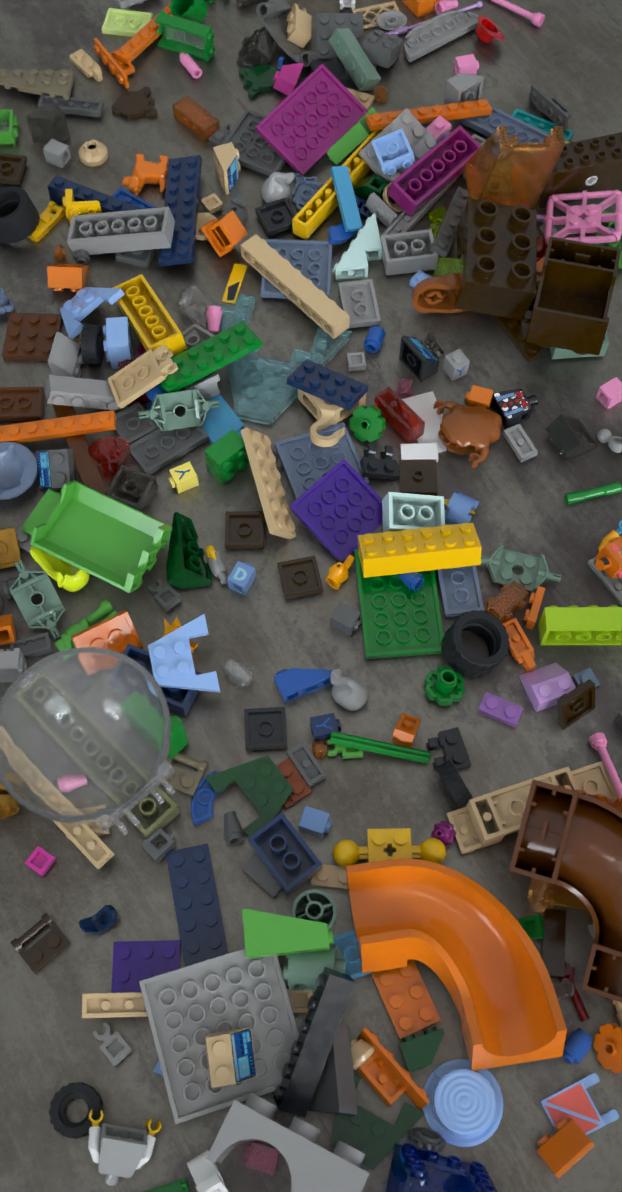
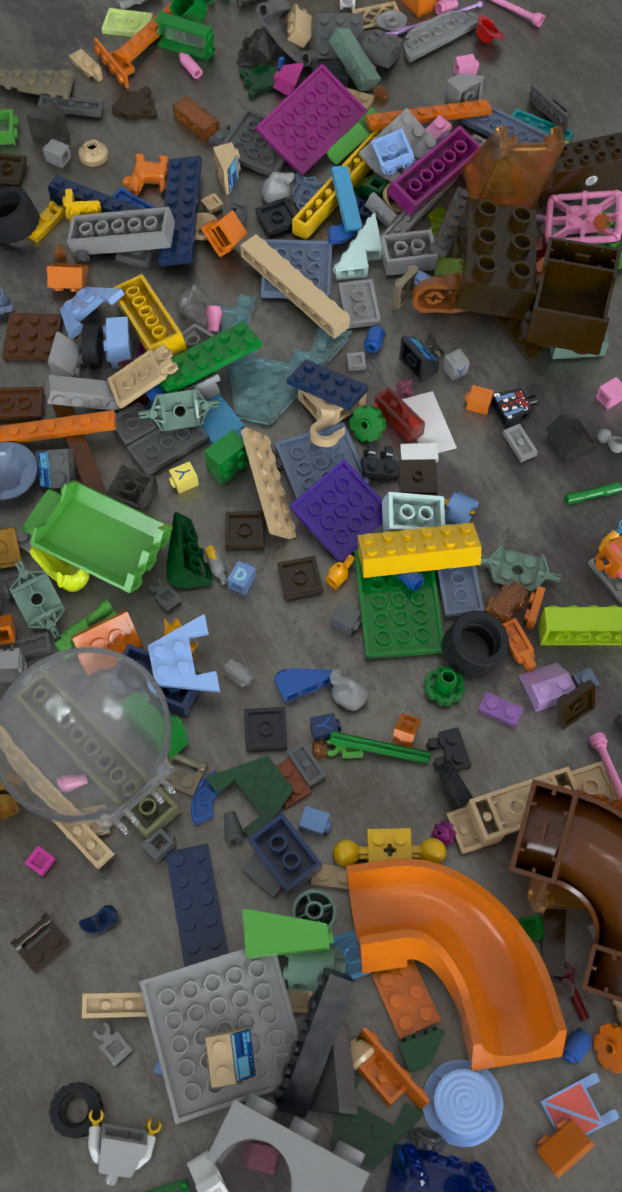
(109, 454): clear red hinge -> none
(142, 960): dark purple plate -> none
(234, 283): yellow sticker -> none
(404, 286): none -> dark tan plate
(468, 429): dark orange piece -> none
(601, 221): none -> clear orange plate

